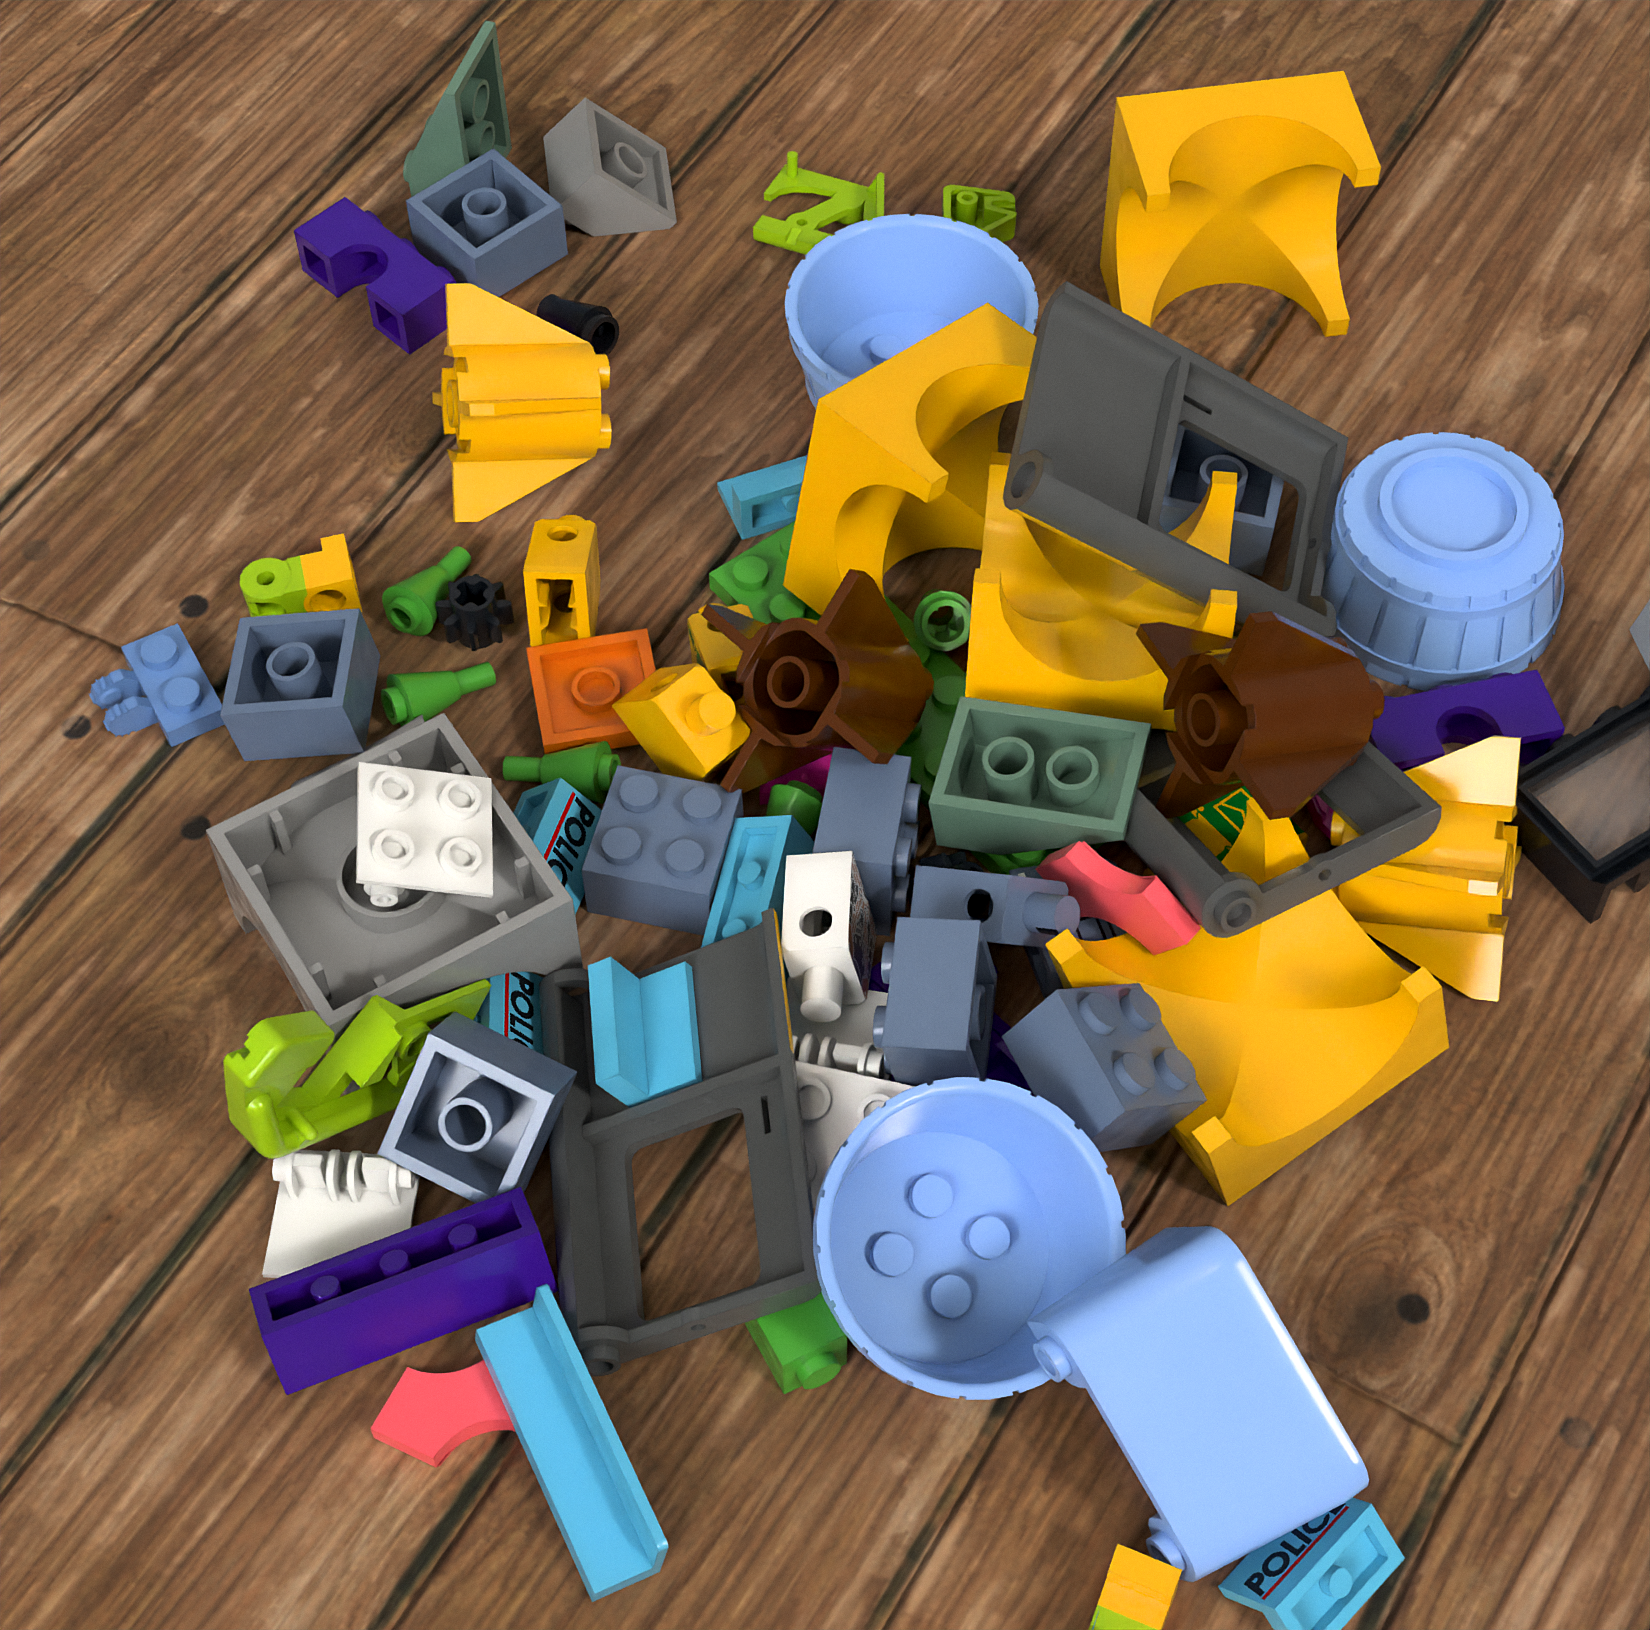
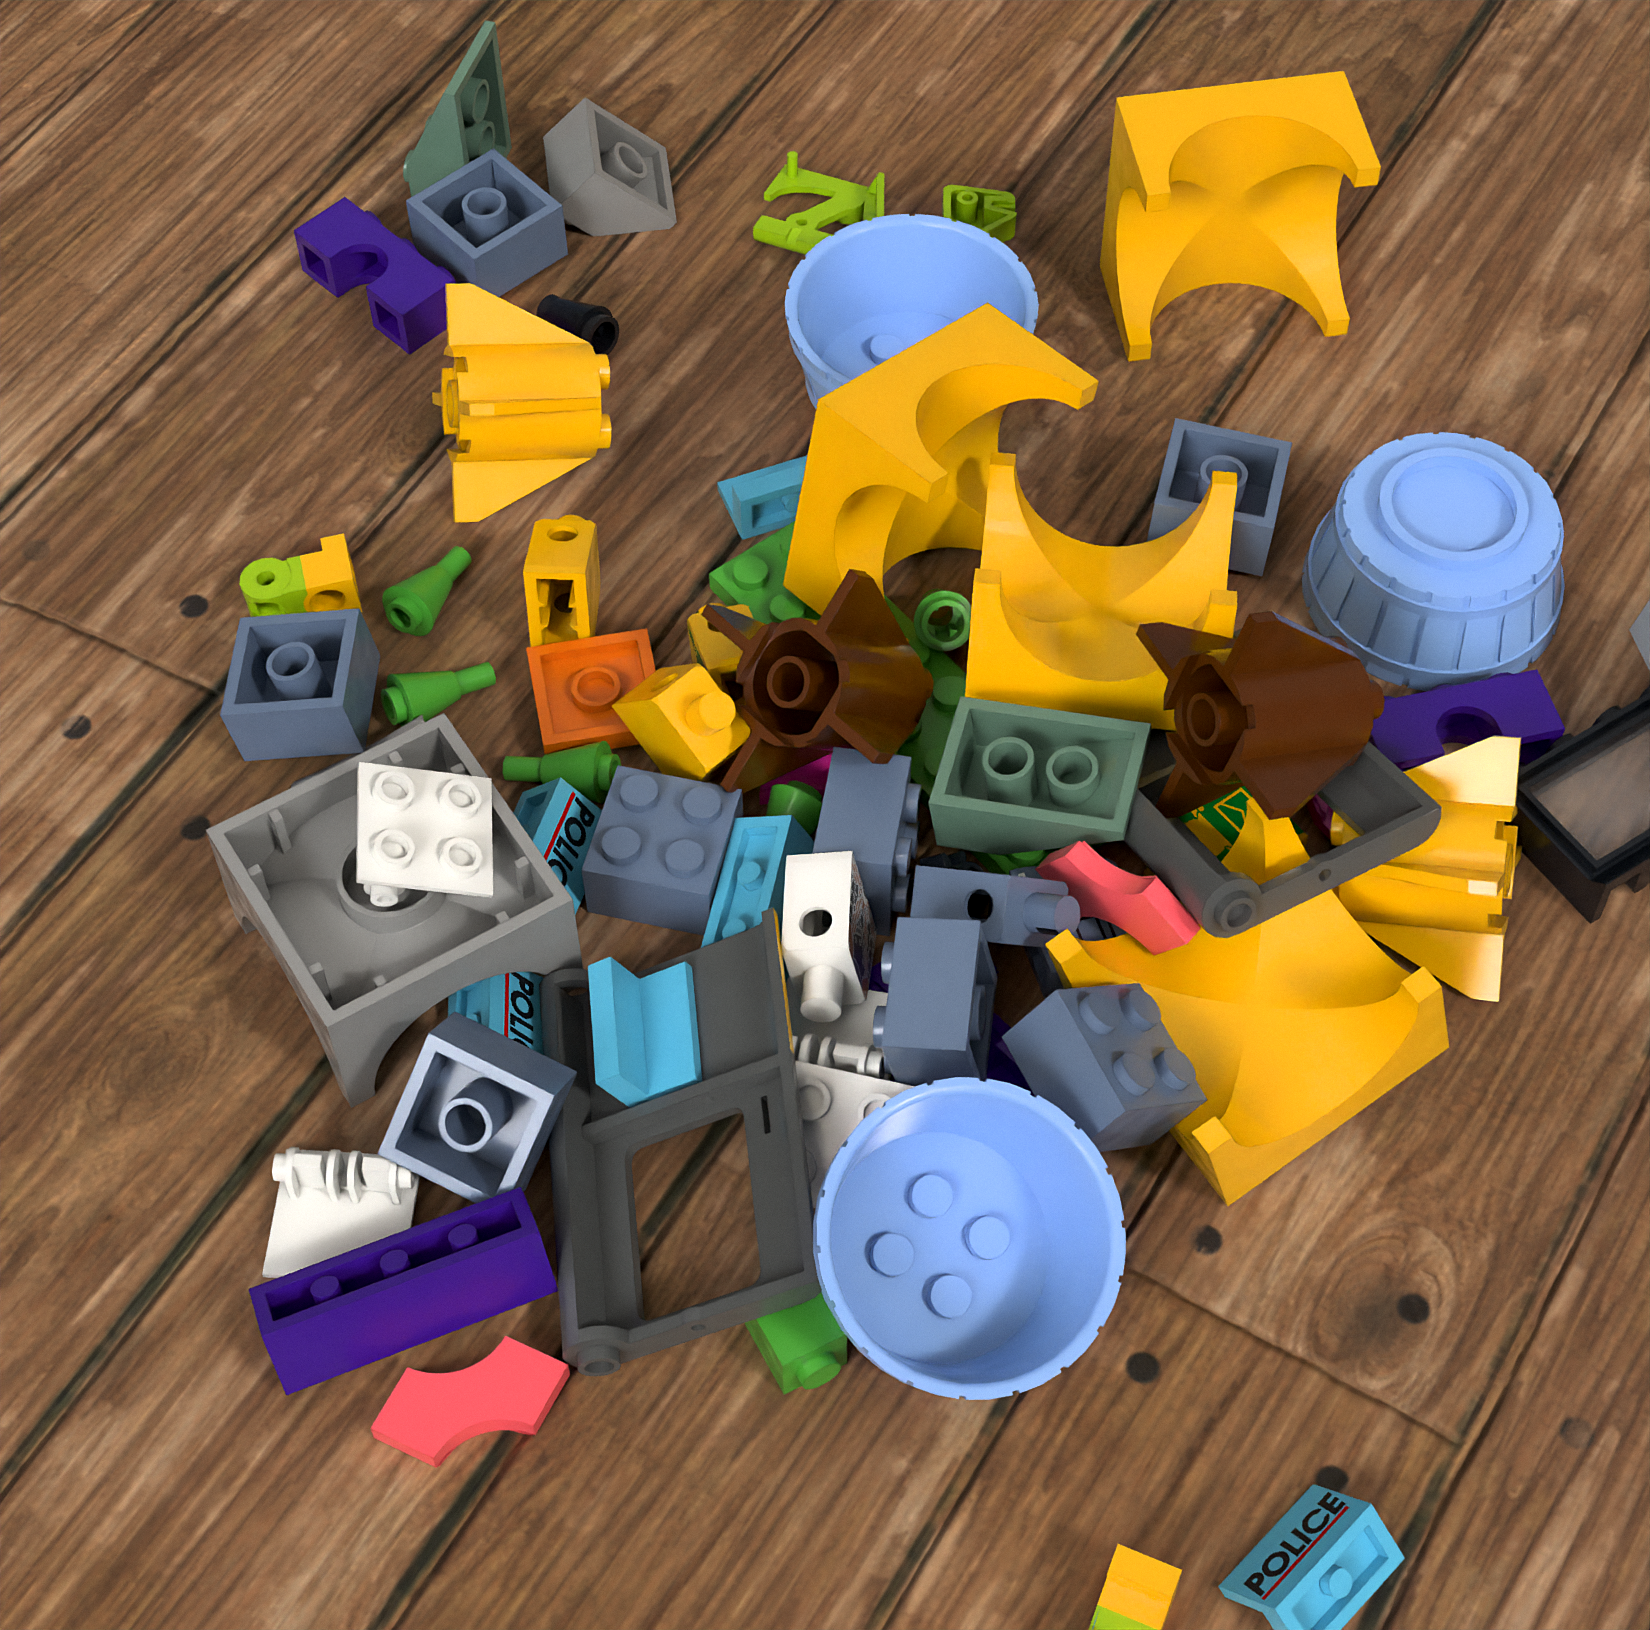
(172, 685): medium blue hinge -> none
(281, 1048): lime piece -> none
(475, 612): black gear -> none
(573, 1447): medium azure panel -> none
(1102, 442): dark grey piece -> none
(1202, 1397): light blue windscreen -> none

